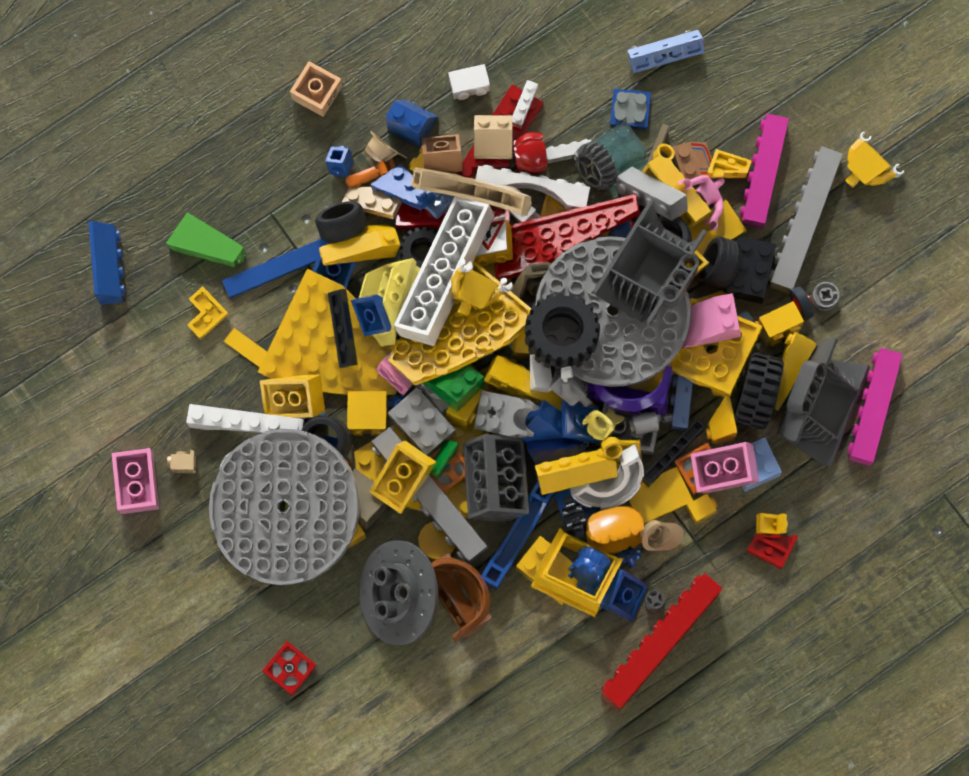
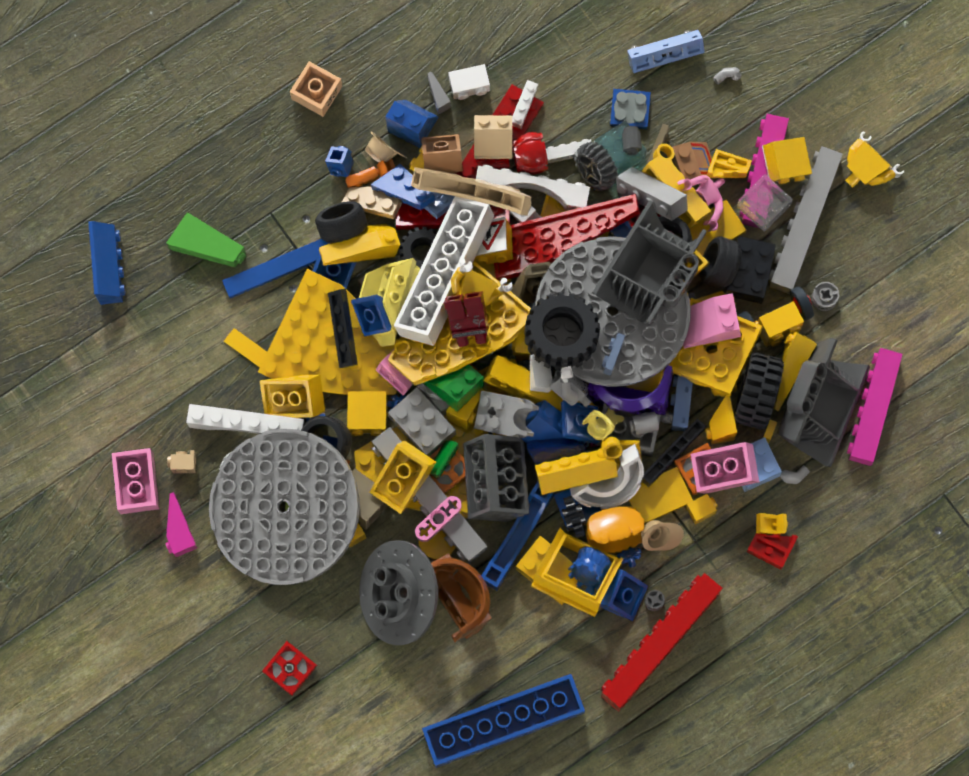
(178, 532): none -> dark pink slope
(211, 313): yellow plate -> none
(440, 98): none -> light grey slope
(451, 512): none -> bright pink beam
(467, 317): none -> dark red hips
(503, 720): none -> blue brick
(615, 346): none -> sand blue plate
(631, 140): none -> dark grey brick
(727, 72): none -> light grey arm
(764, 202): none -> clear brick
(770, 430): none -> yellow tile
(787, 160): none -> yellow piece
(794, 477): none -> light grey arm

